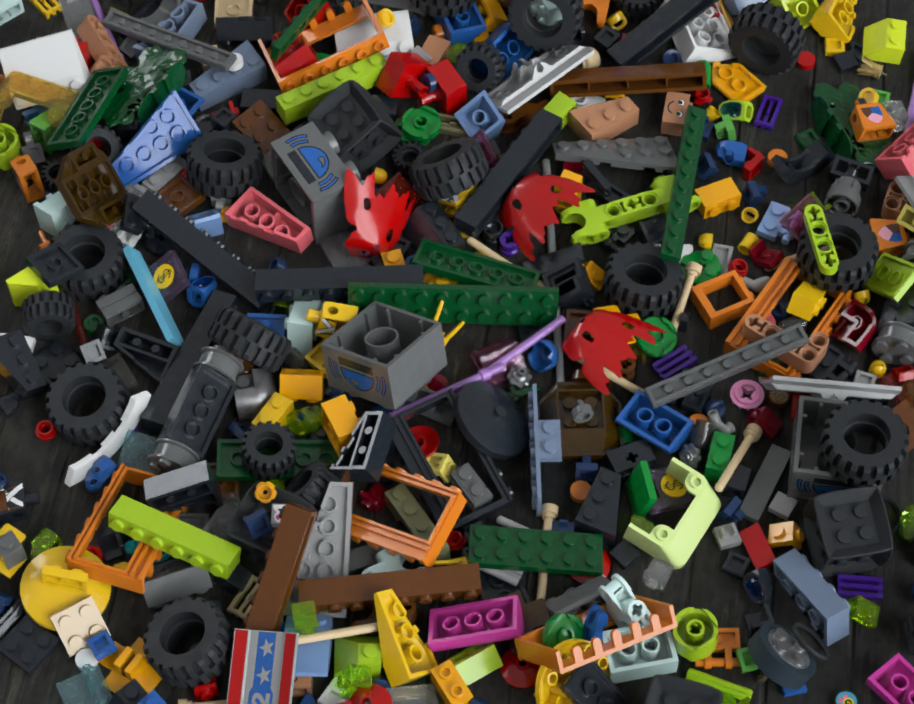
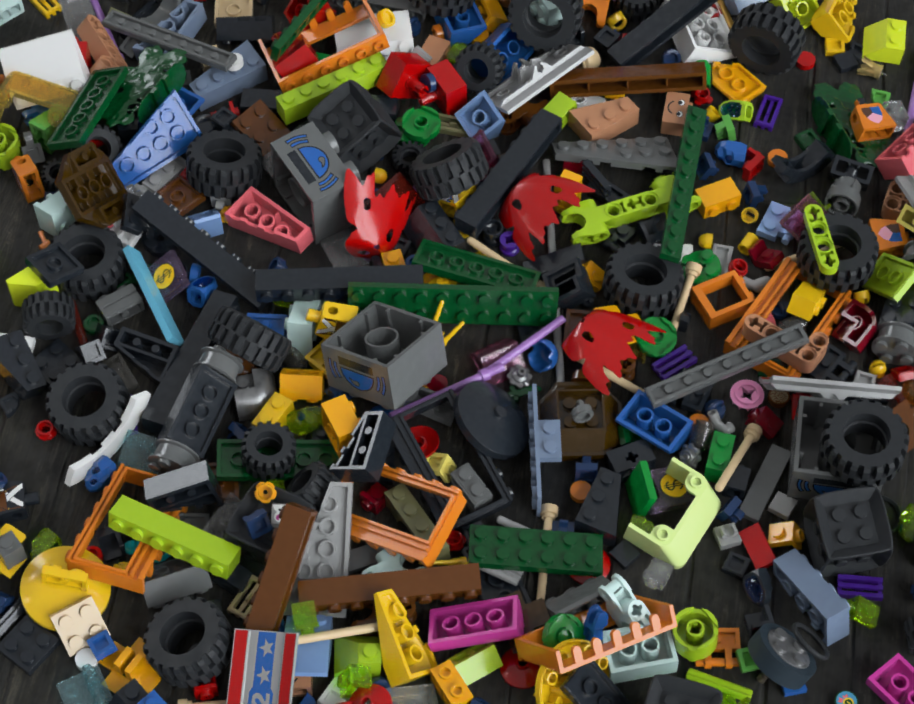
(869, 95): yellow tile -> none

